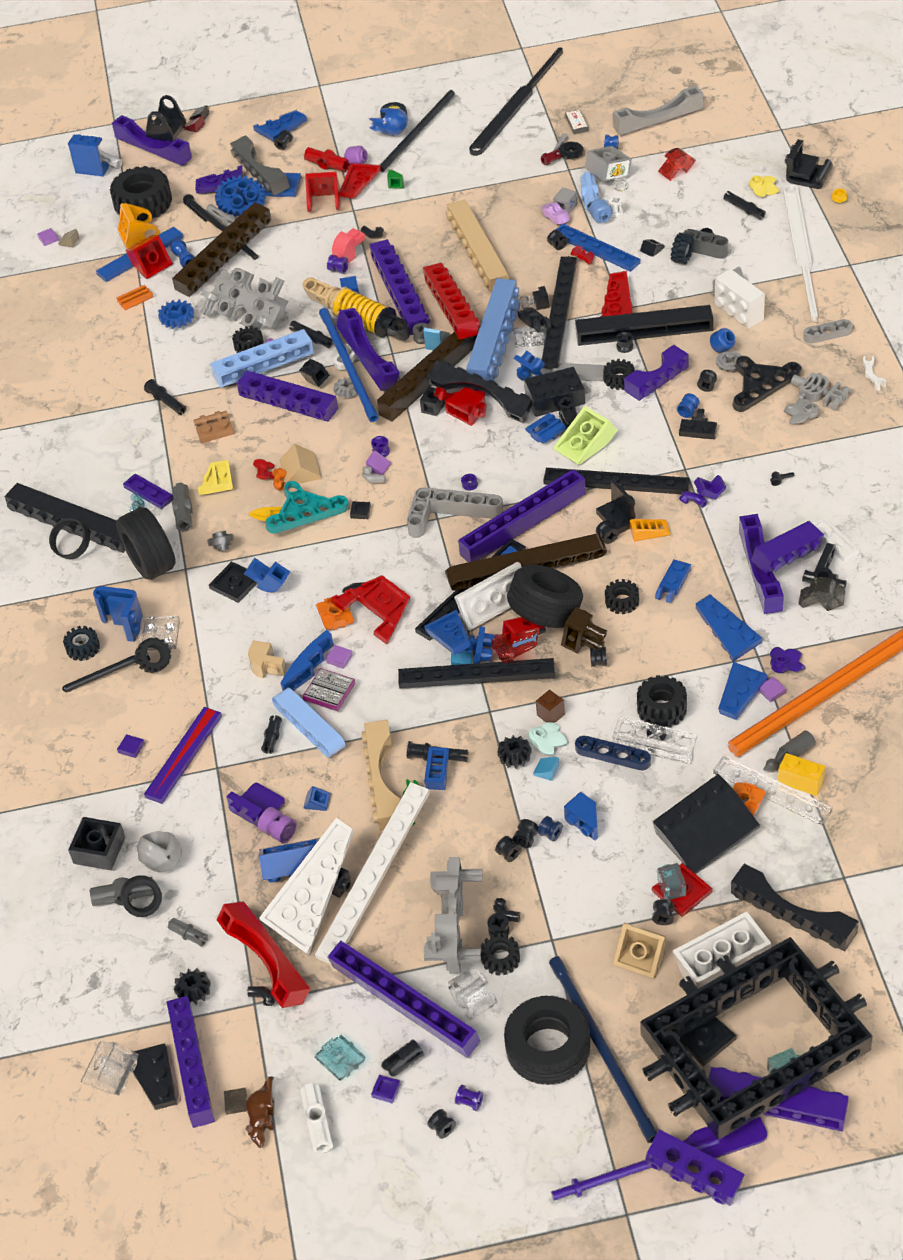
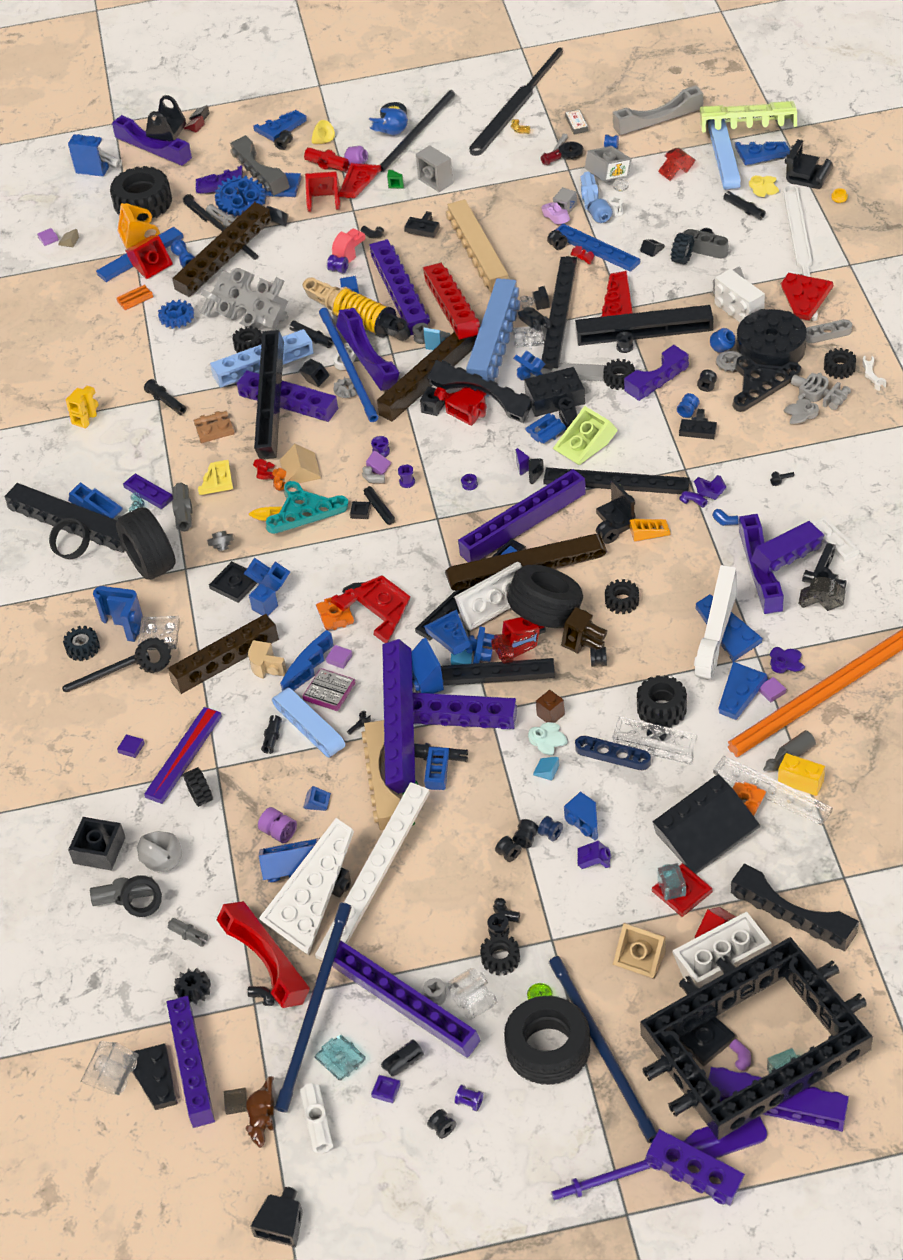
(82, 406): none -> yellow hips
(94, 501): none -> blue slope
(198, 786): none -> black tyre
(221, 654): none -> dark brown brick
(254, 802): dark purple bracket -> none
(263, 600): none -> blue brick
(269, 394): none -> black brick
(278, 216): none -> black piece
(279, 1218): none -> black torso
(286, 1092): none -> dark blue piece
(323, 132): none -> light yellow piece
(362, 719): none -> black hand
(379, 505): none -> black axle
(398, 716): none -> dark purple brick
(406, 478): none -> dark purple bush
(423, 226): none -> black hinge
(426, 669): none -> blue slope
(434, 168): none -> light grey brick
(439, 994): none -> light grey wheel
(446, 941): light grey gear -> none
(449, 502): light grey beam -> none
(464, 710): none -> dark purple brick
(514, 751): black gear -> none
(518, 128): none -> clear yellow arm
(522, 461): none -> dark purple slope
(536, 469): none -> black slope
(538, 990): none -> clear neon green piece
(593, 854): none -> dark purple bracket
(663, 912): black wheel -> none
(673, 580): blue hinge -> none
(713, 918): none -> red slope
(720, 611): none -> white piece
(723, 519): none -> blue arm
(724, 155): none -> light blue beam
(743, 1053): none -> medium lavender arm
(749, 113): none -> yellowish green window
(756, 153): none -> blue wing
(772, 337): none -> black brick
(805, 293): none -> red plate
(839, 356): none -> black tyre

